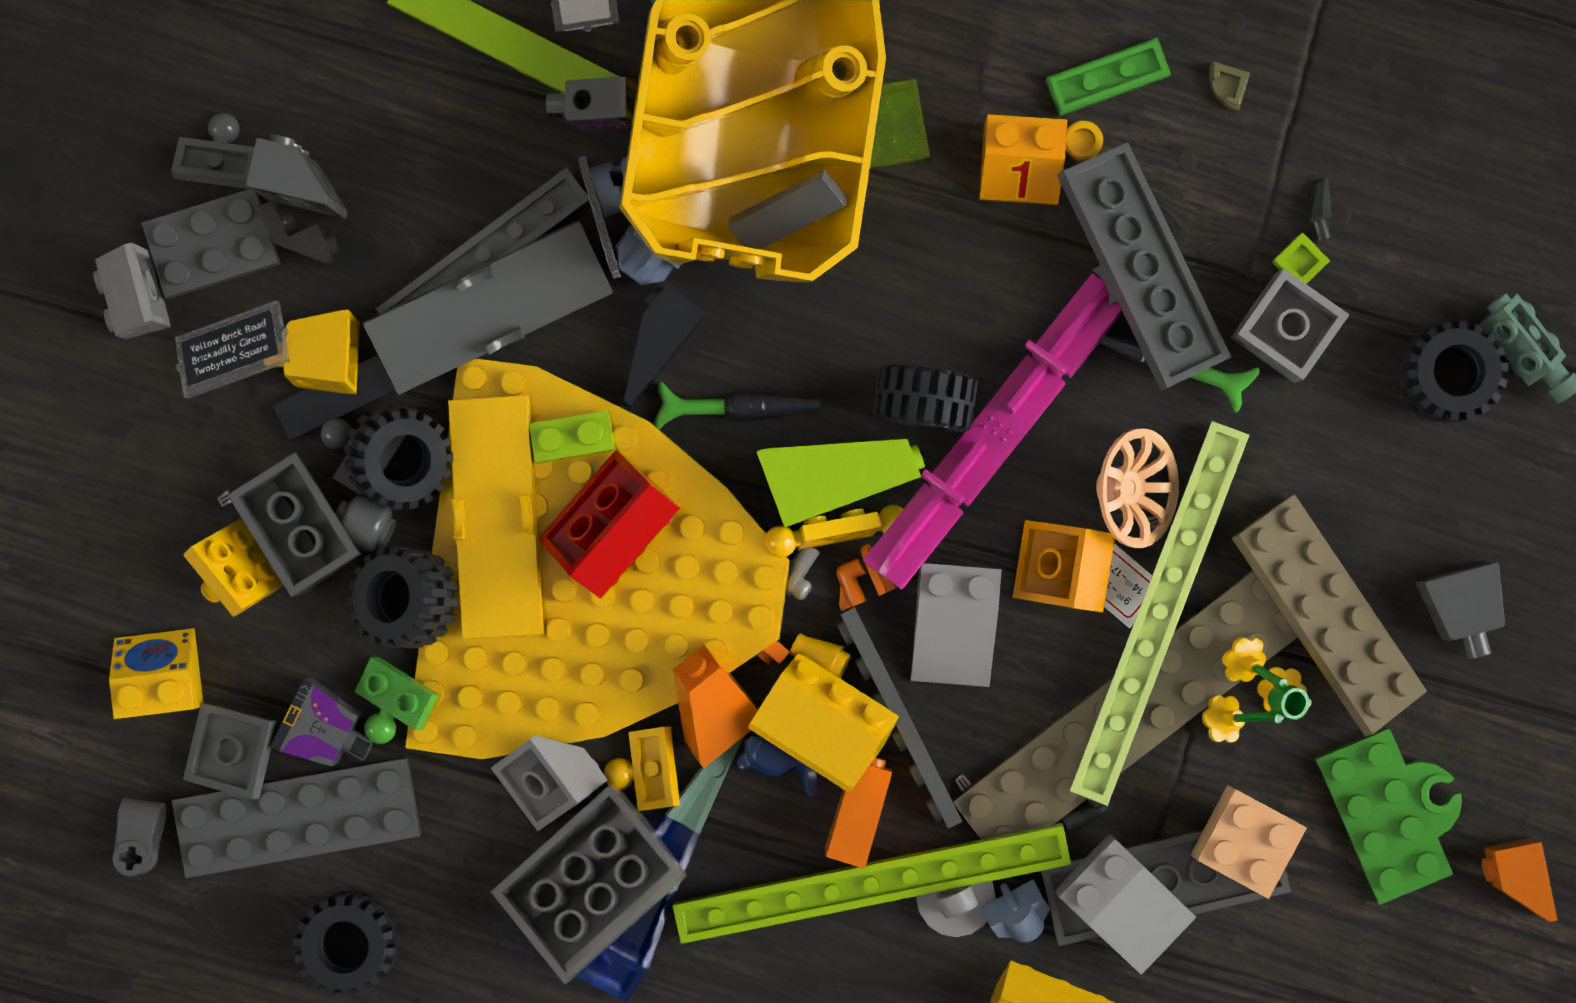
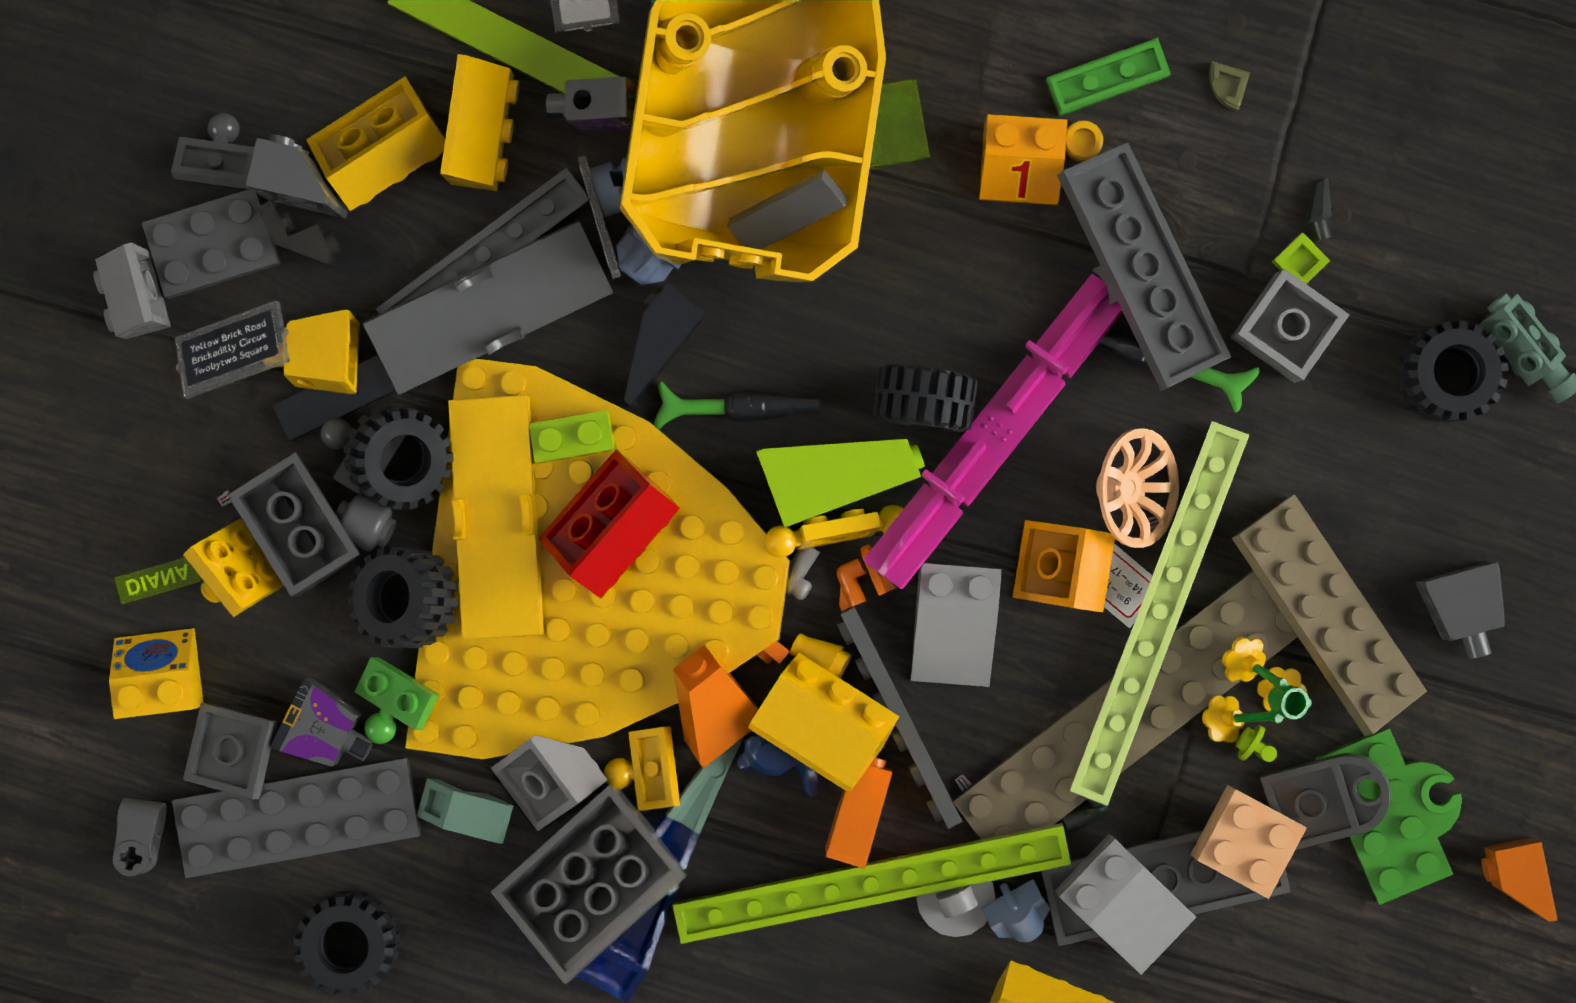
(156, 580): none -> clear neon green sticker
(377, 144): none -> yellow slope
(465, 812): none -> sand green slope
(479, 124): none -> yellow slope
(1250, 741): none -> lime plate
(1327, 796): none -> dark grey tile

